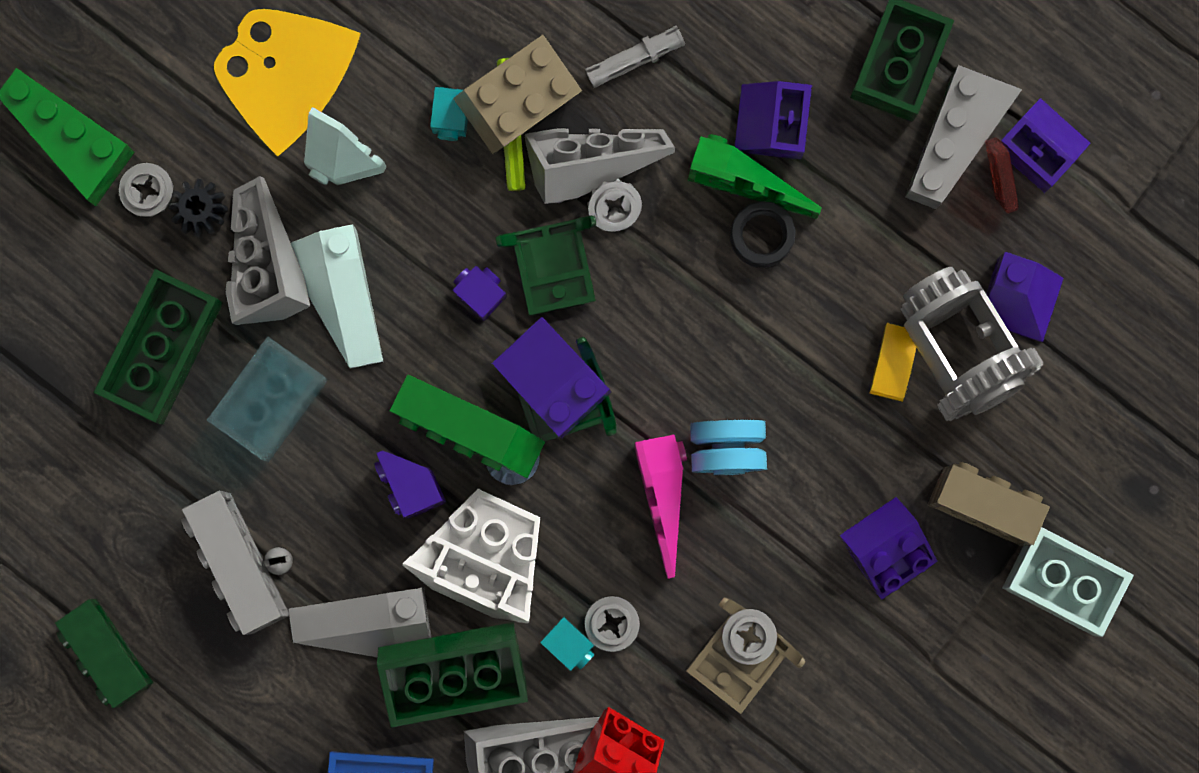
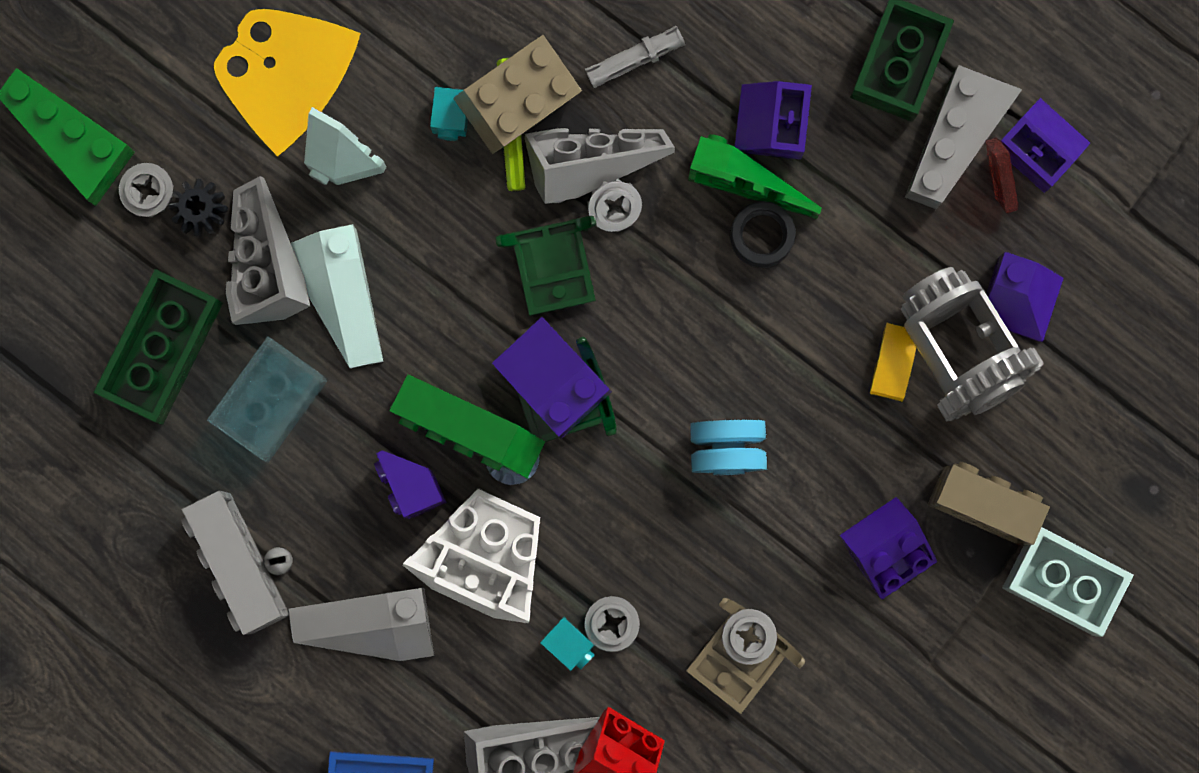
(102, 654): dark green brick -> none
(452, 674): dark green brick -> none
(479, 291): dark purple brick -> none
(661, 475): dark pink wedge -> none

